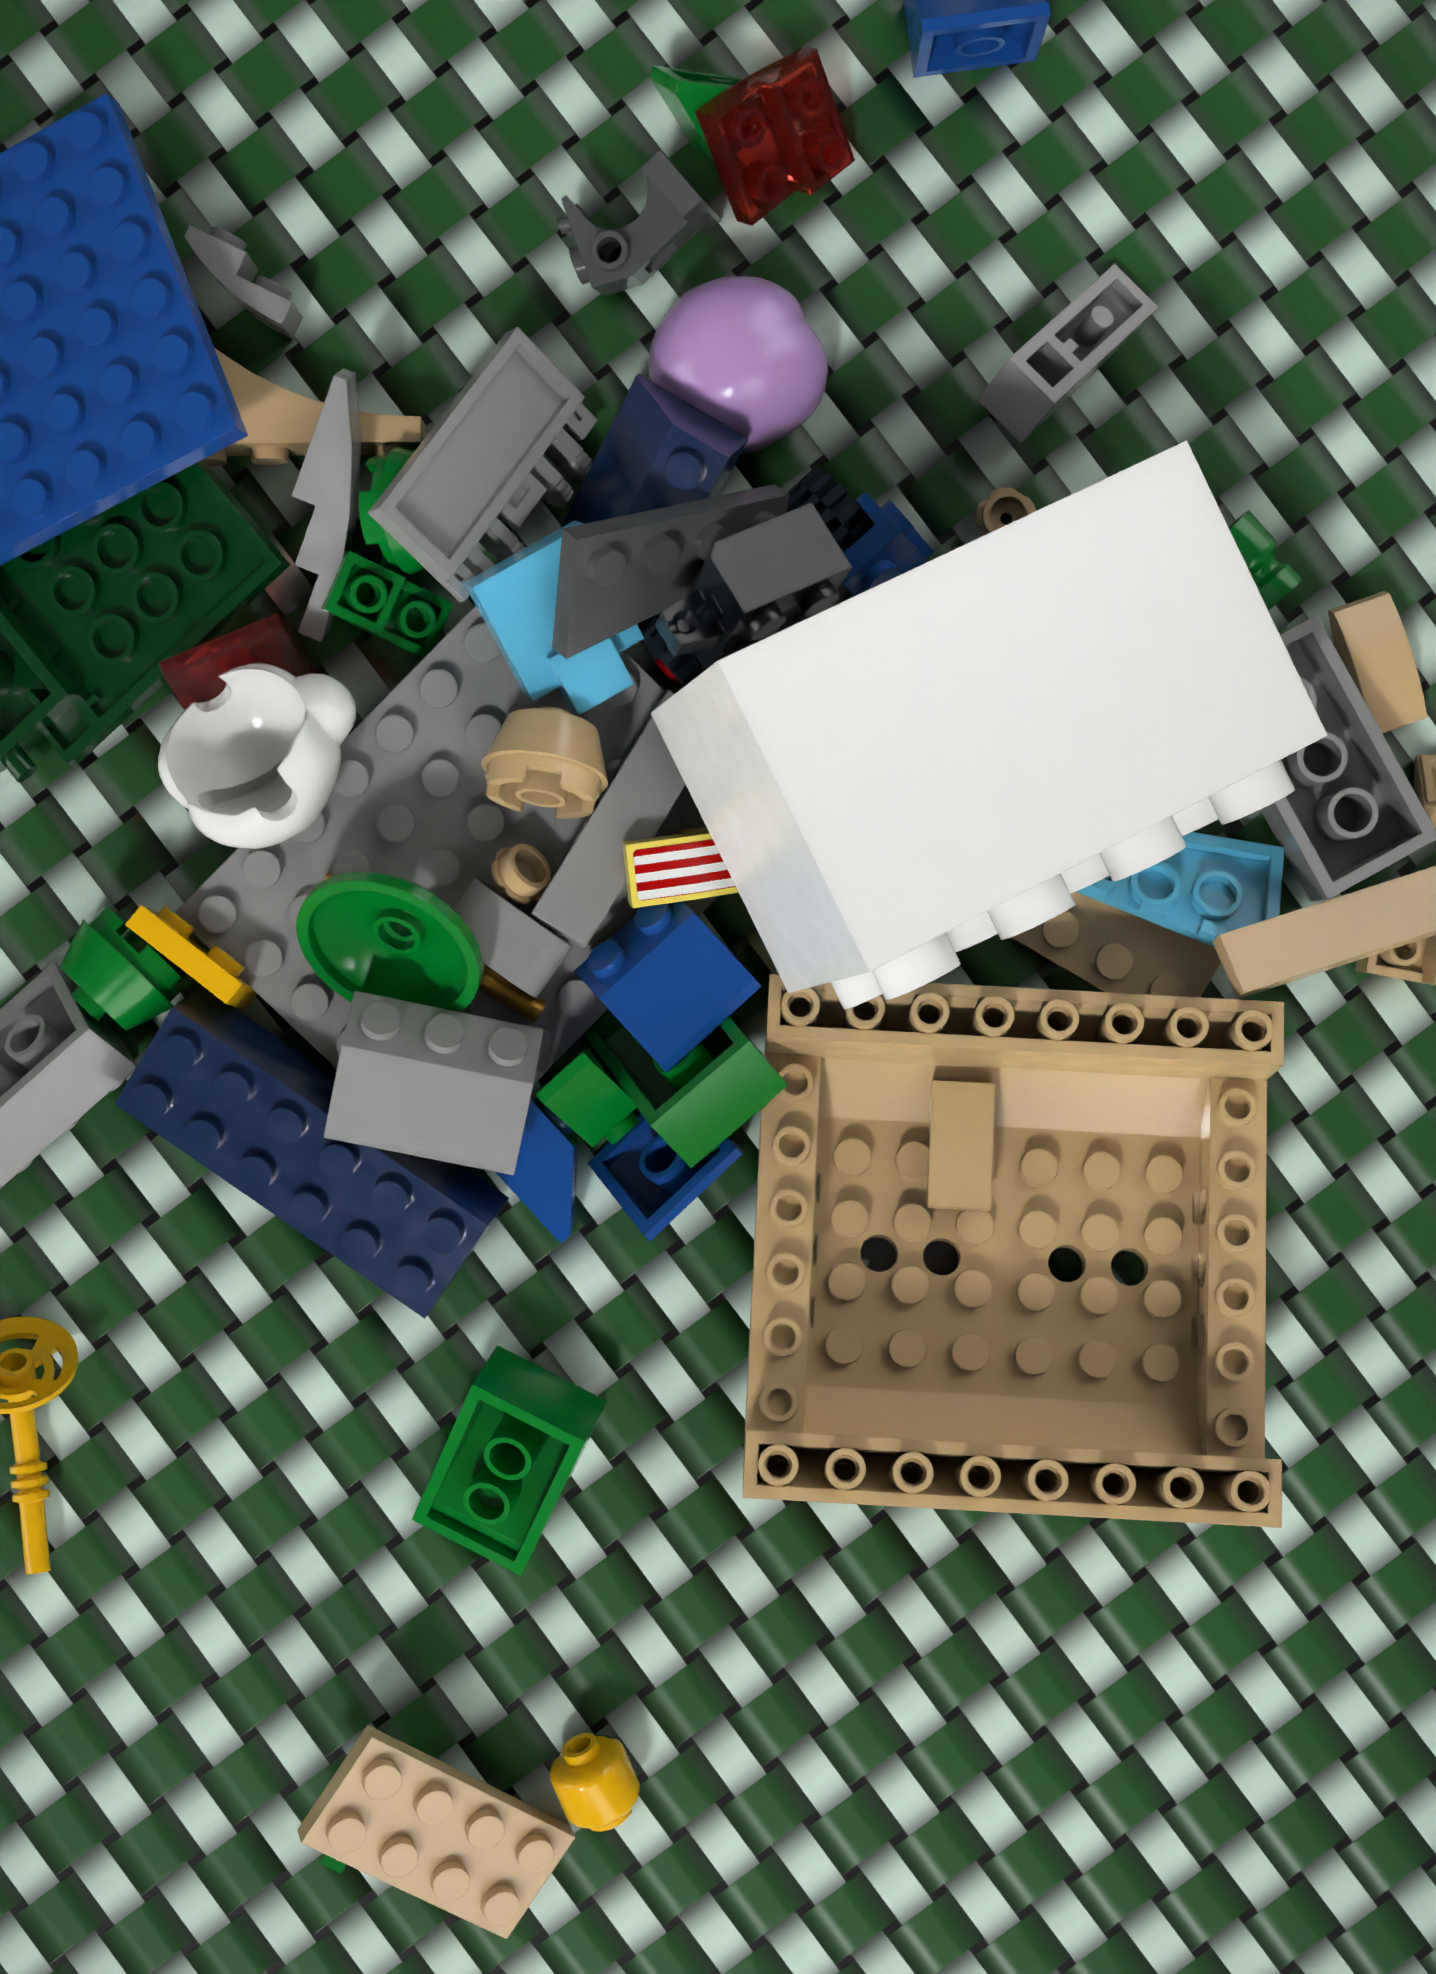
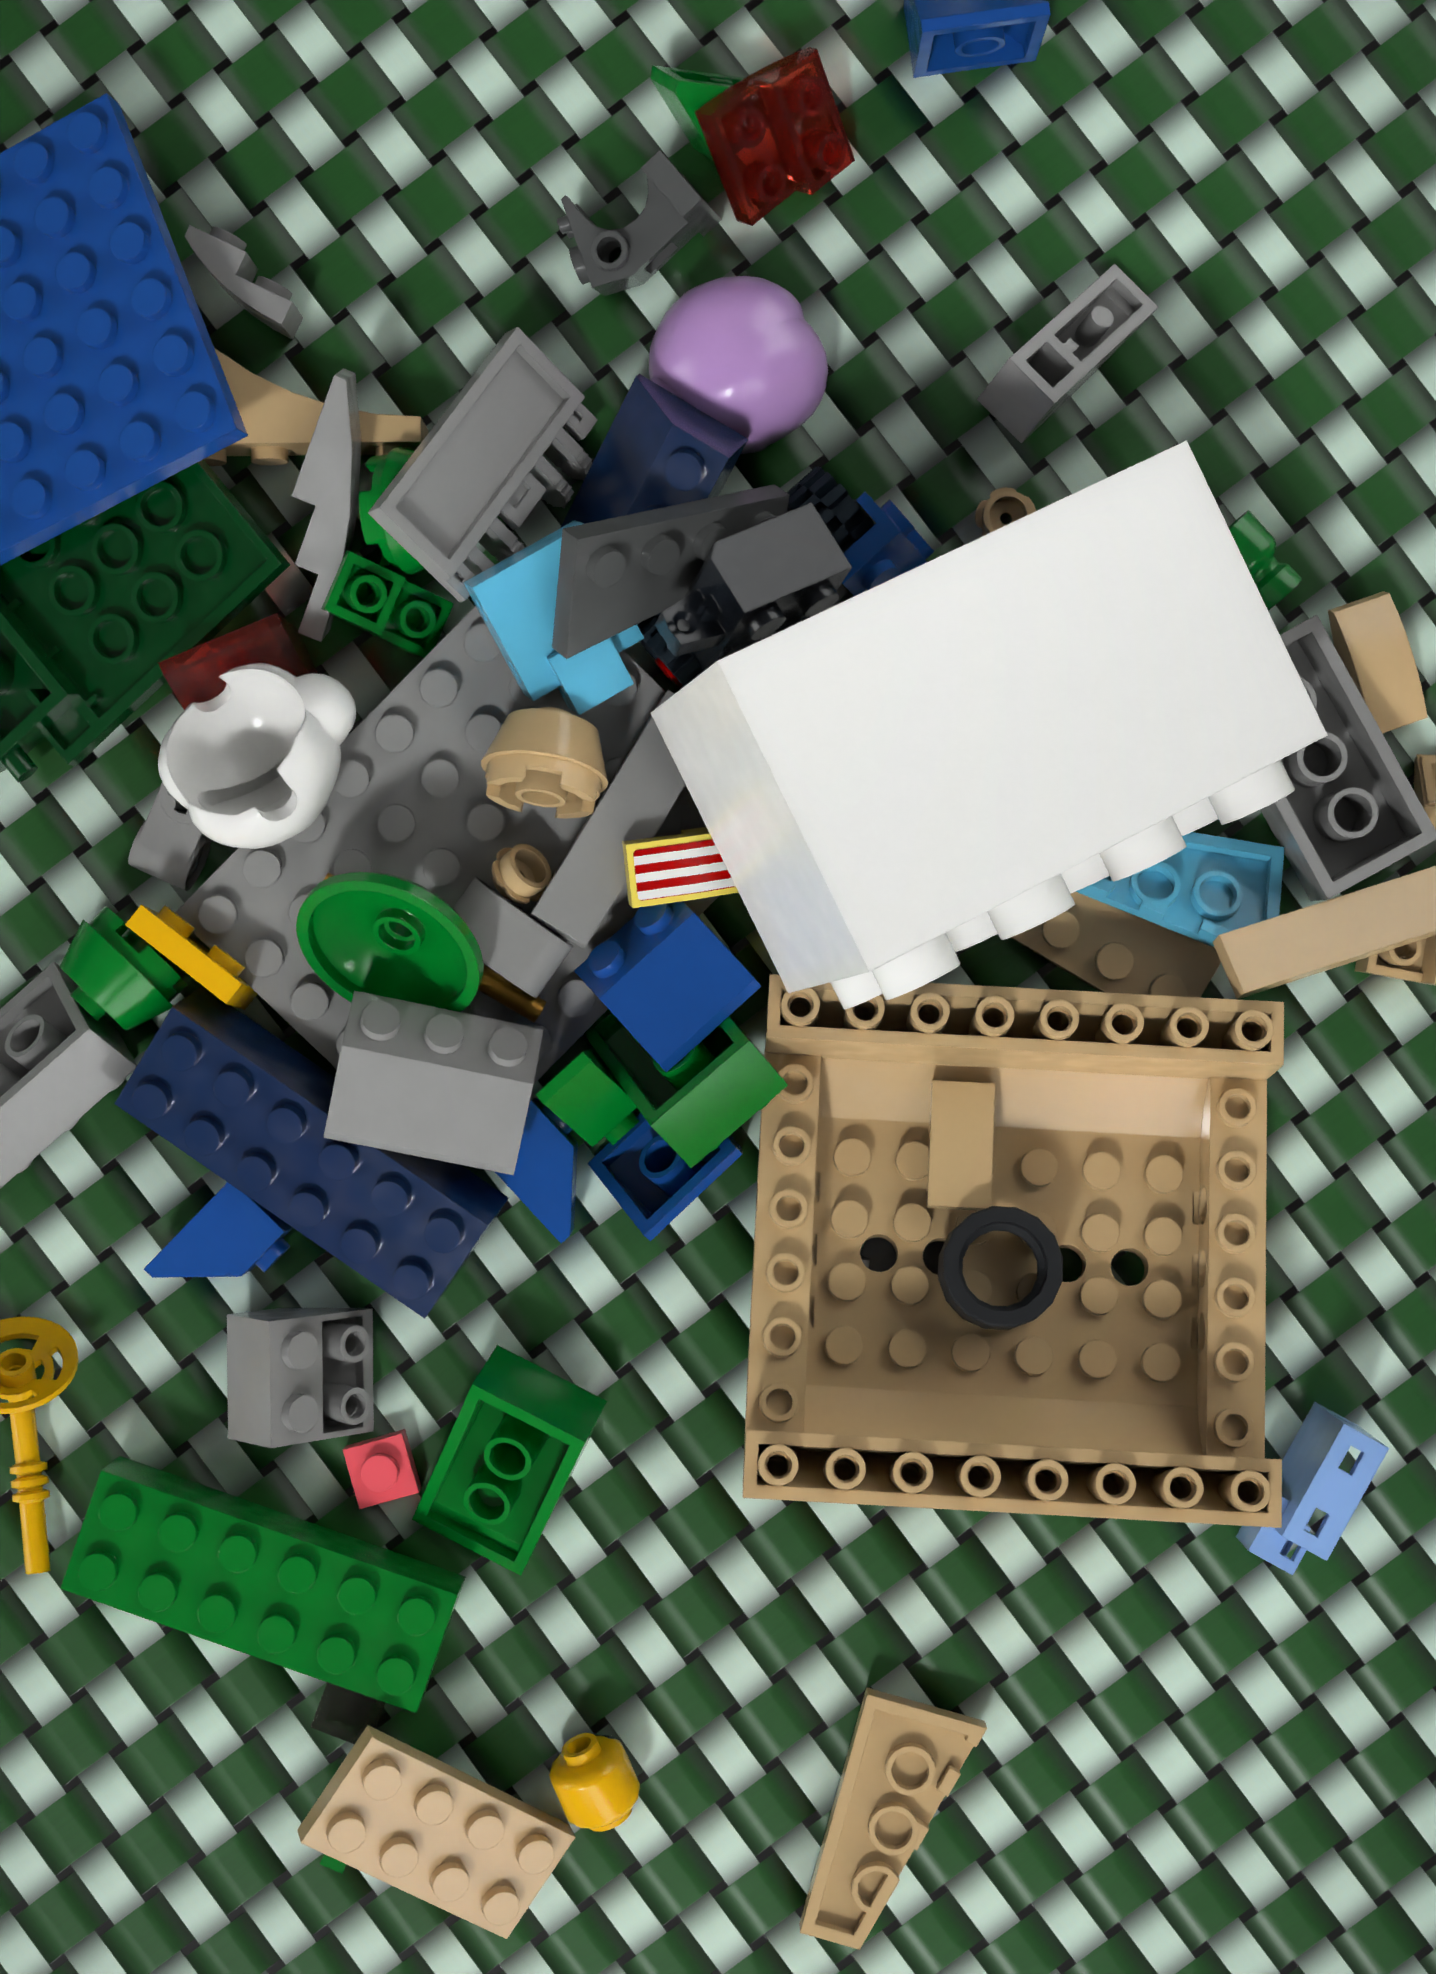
(170, 844): none -> light grey piece
(223, 1240): none -> blue slope
(263, 1582): none -> green brick
(299, 1375): none -> light grey slope
(346, 1713): none -> clear smoke tile
(382, 1469): none -> coral plate
(890, 1788): none -> tan wing
(1045, 1250): none -> black tyre
(1315, 1481): none -> light blue piece

